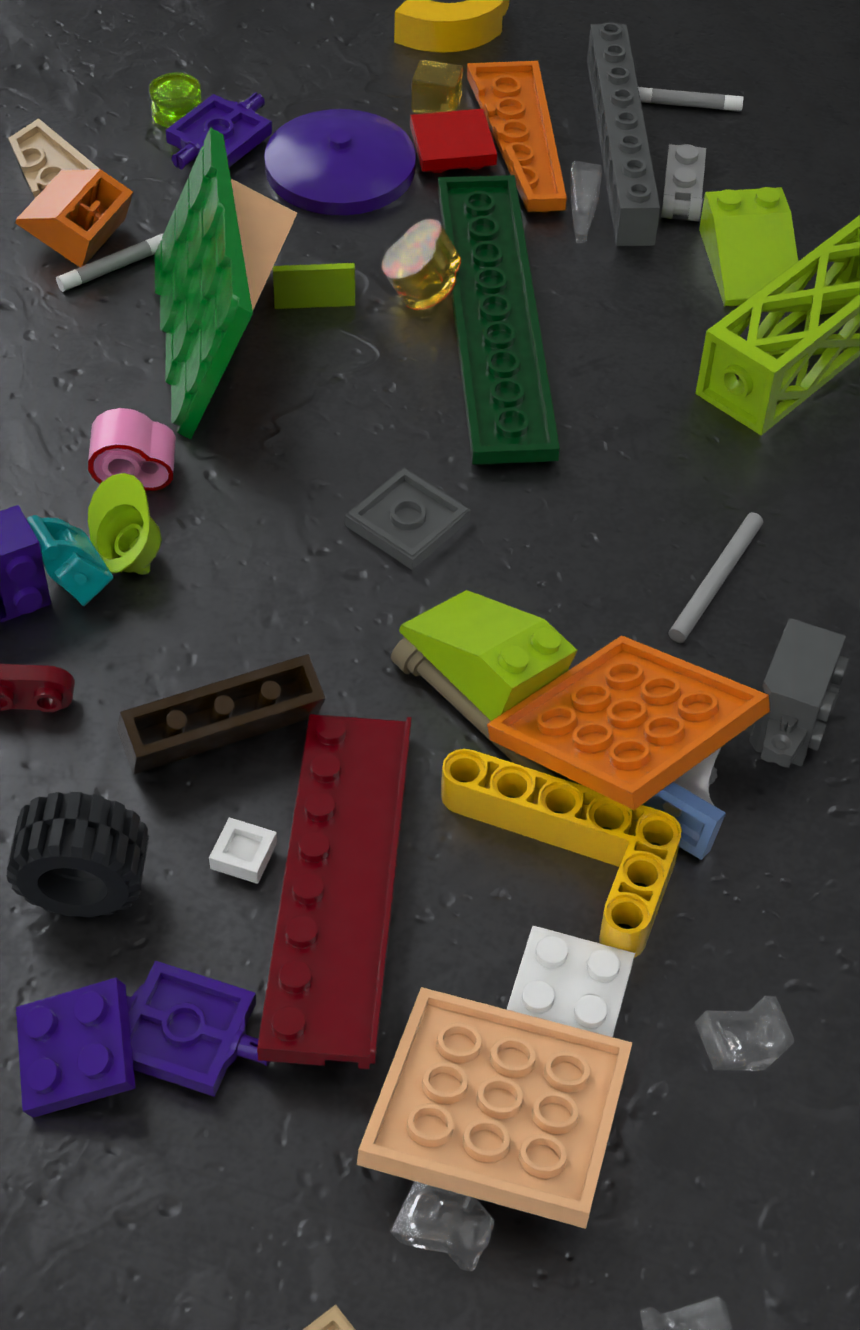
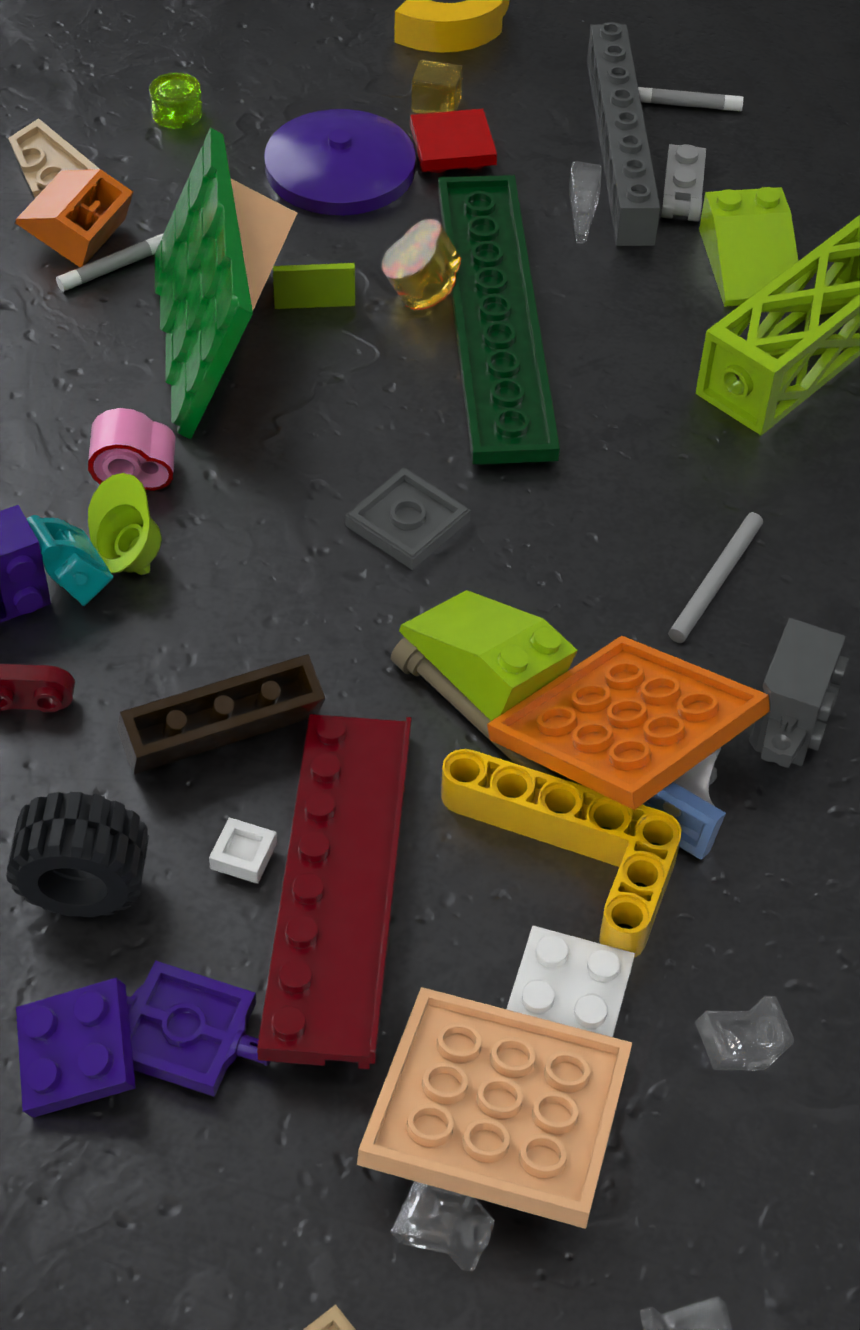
(235, 120): dark purple plate -> none
(522, 129): orange wing -> none

